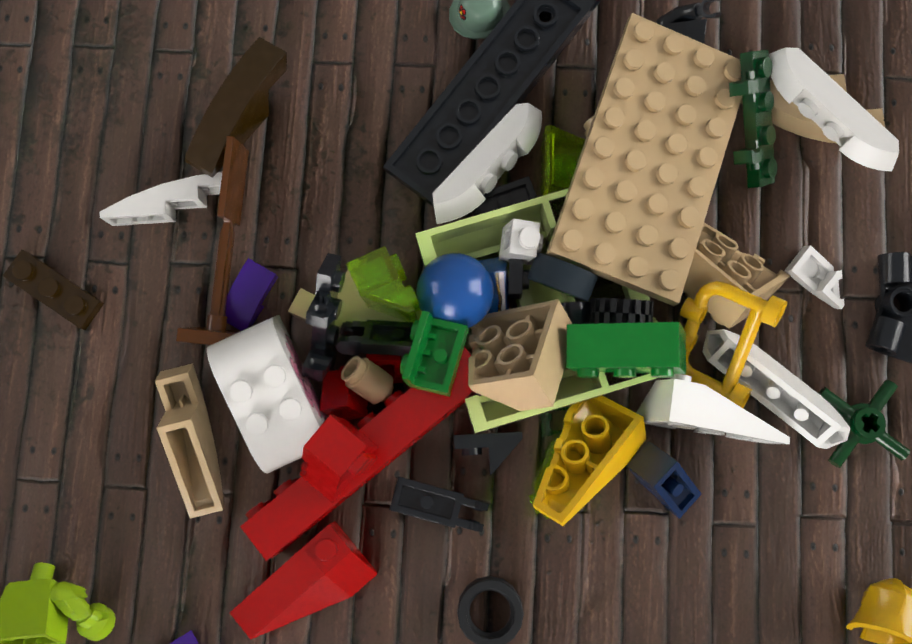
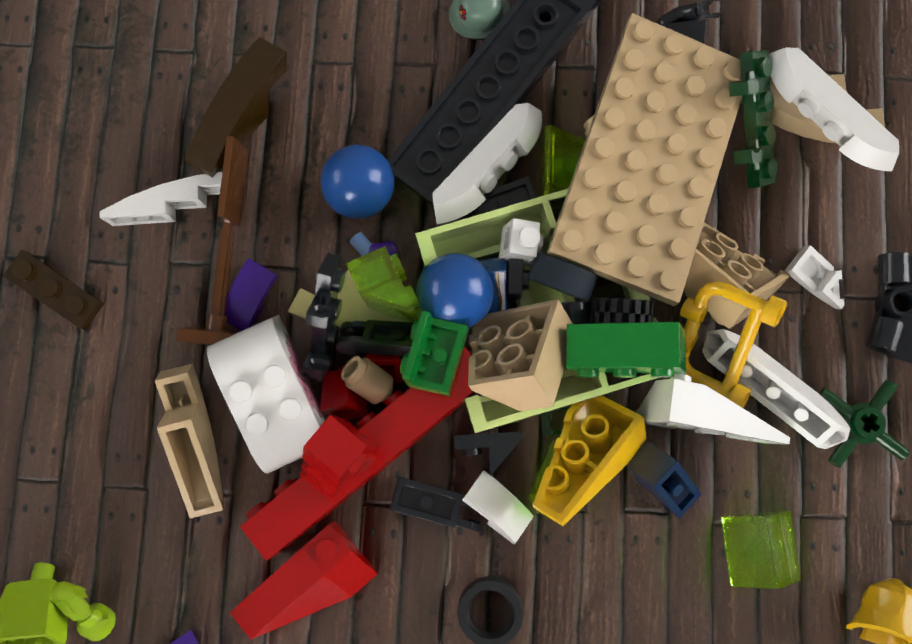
(357, 181): none -> blue piece
(364, 246): none -> arm
(498, 506): none -> white slope
(761, 550): none -> clear neon green slope

